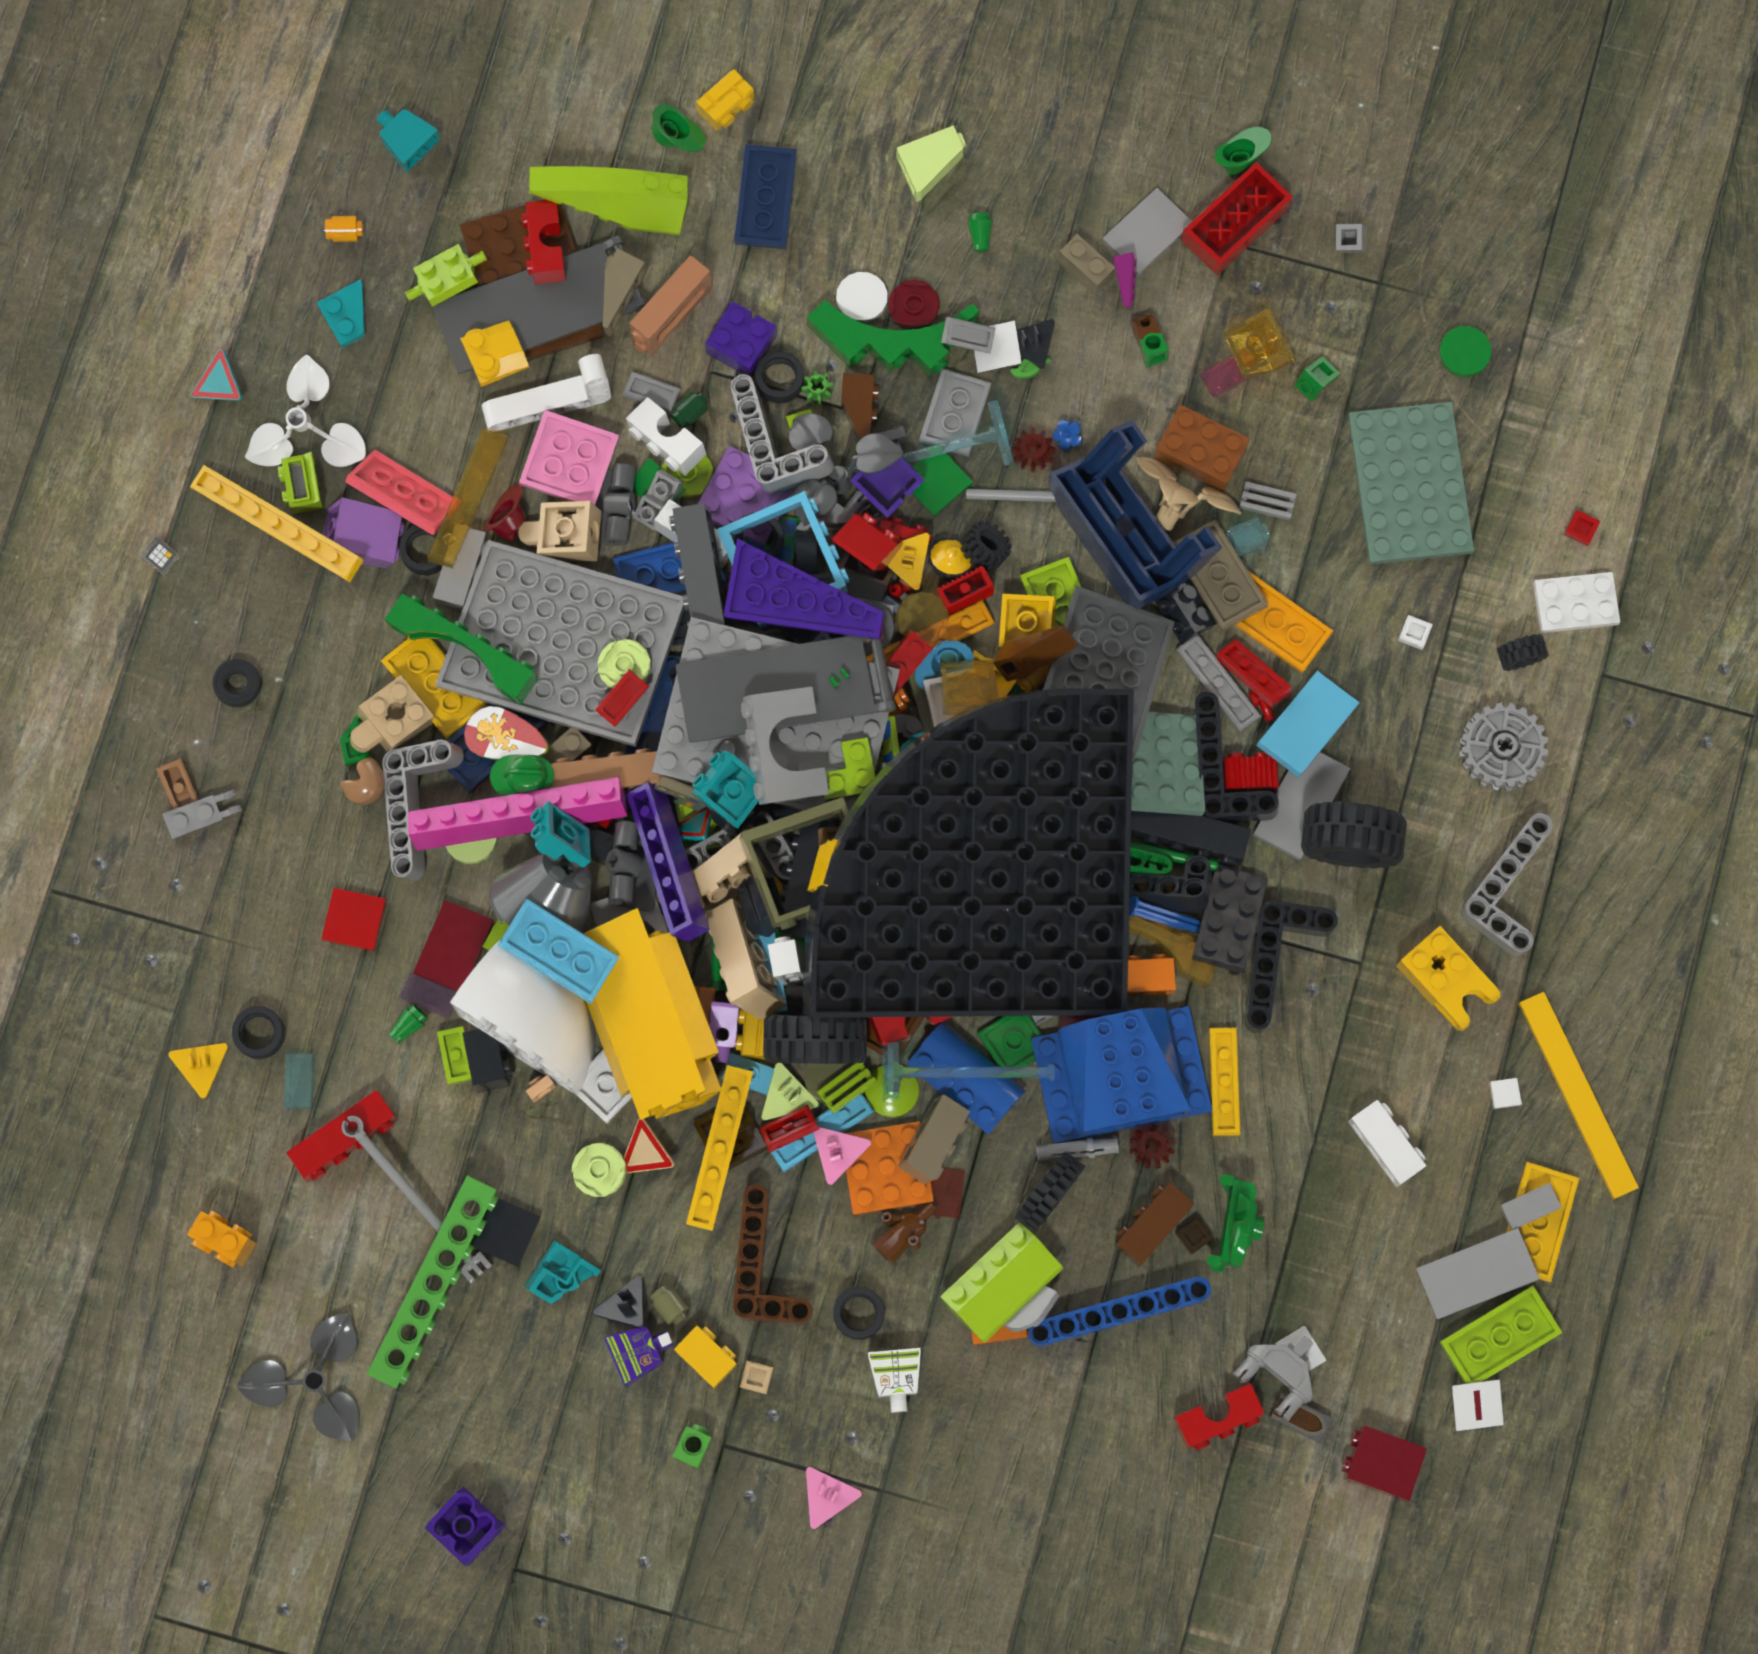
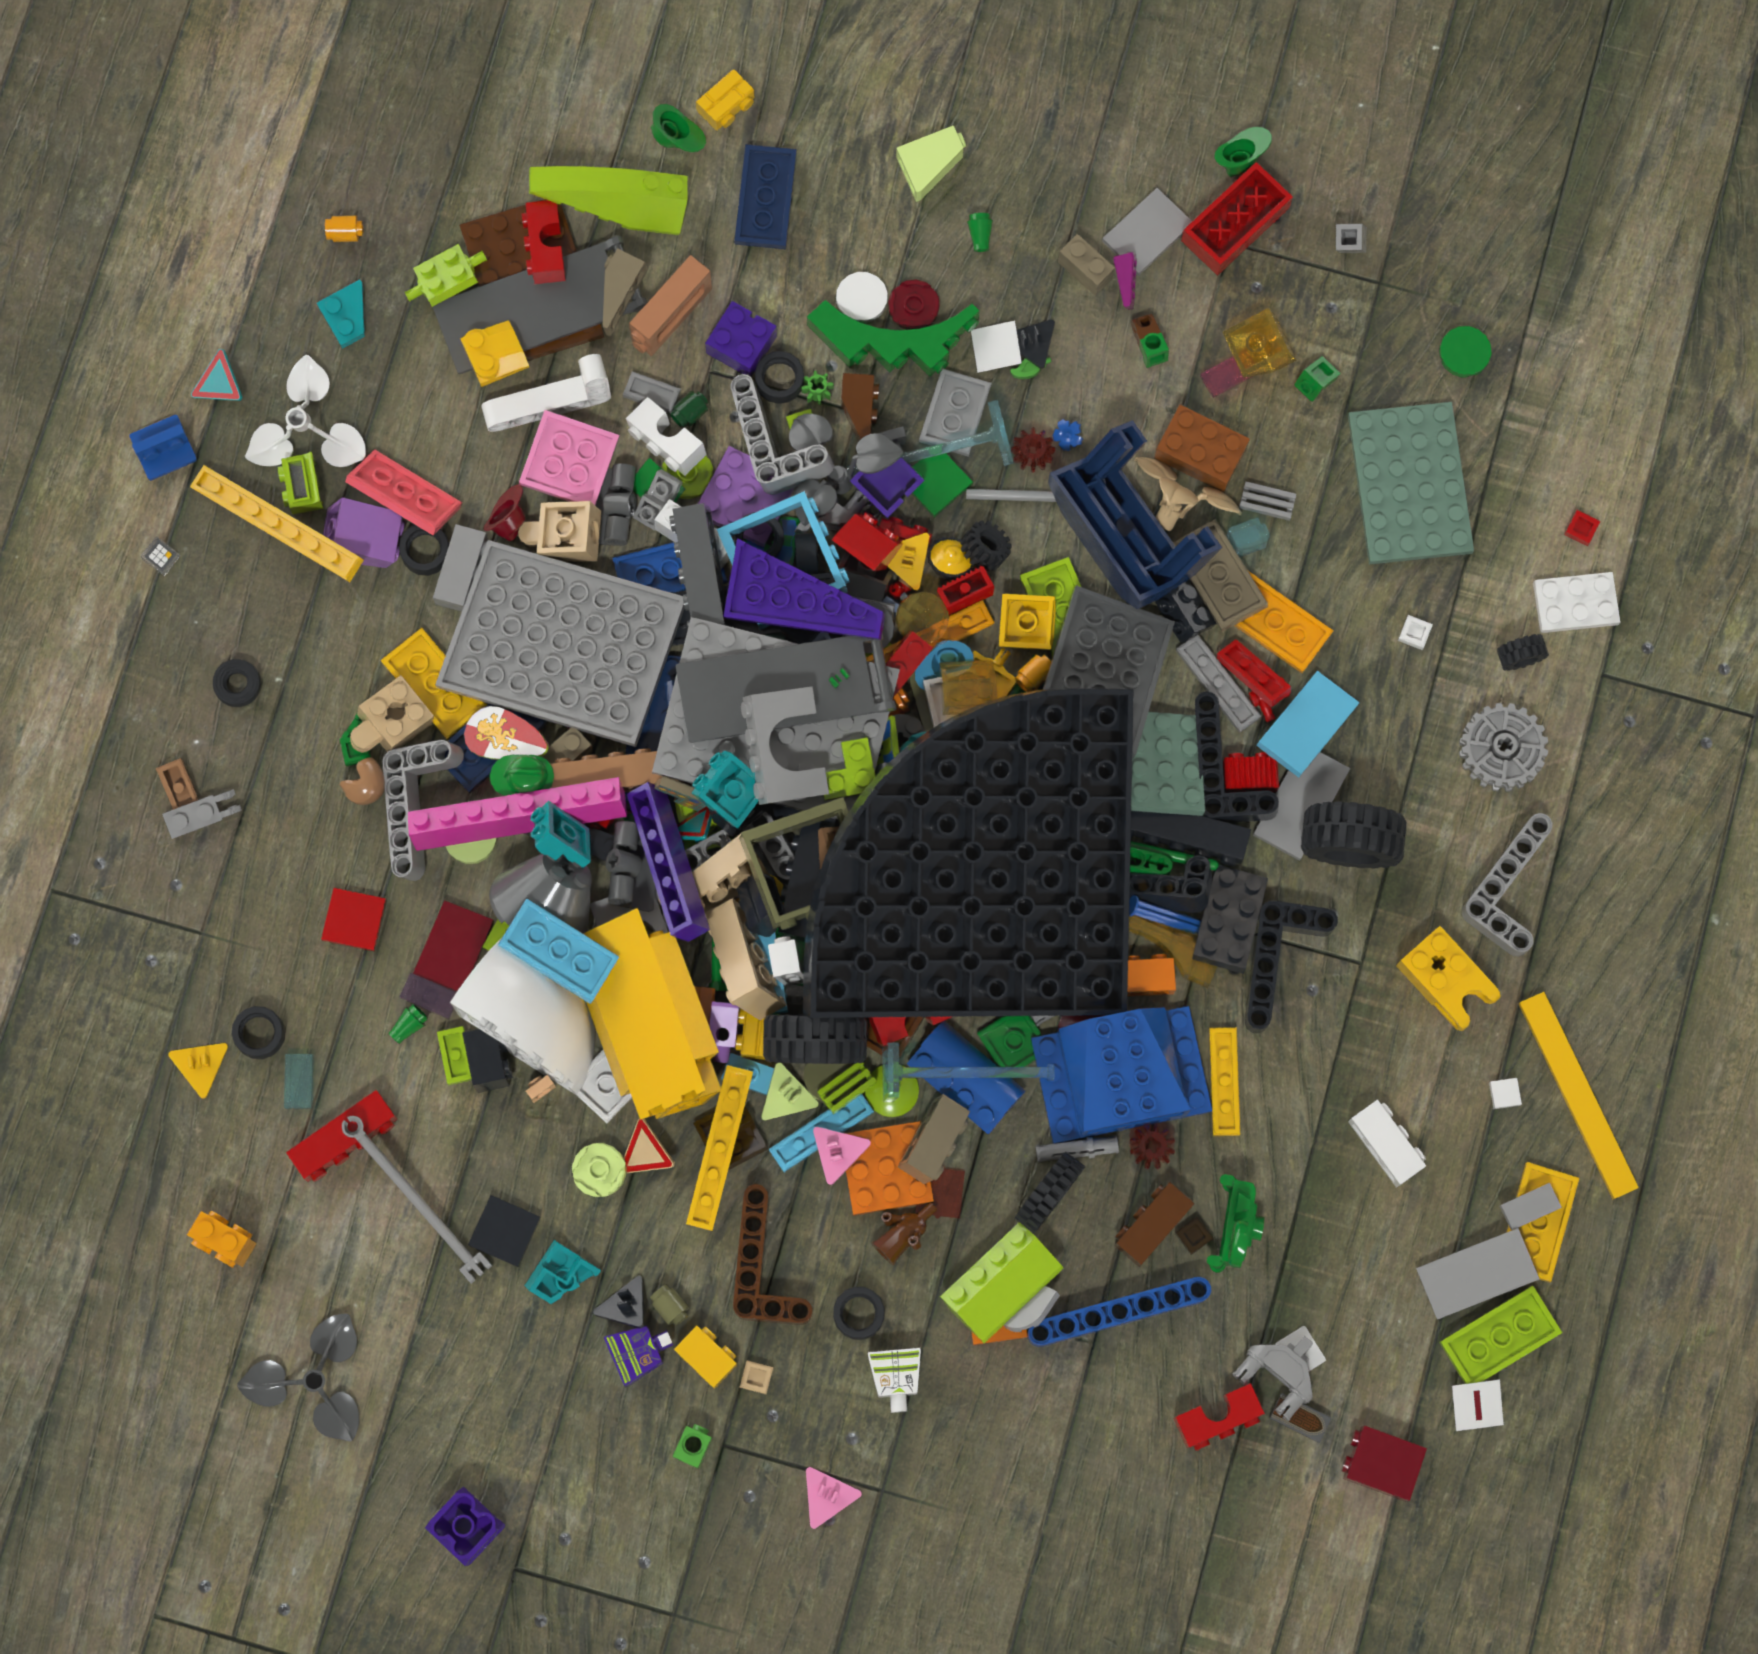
(162, 447): none -> blue bracket
(382, 1367): bright green brick -> none
(406, 137): teal torso -> none
(418, 622): green arch -> none
(467, 498): clear yellow tile -> none
(619, 658): yellowish green tile -> none
(622, 698): red tile -> none
(790, 1131): red tile -> none
(821, 864): yellow piece -> none
(968, 335): light grey tile -> none
(1031, 652): reddish brown slope -> none

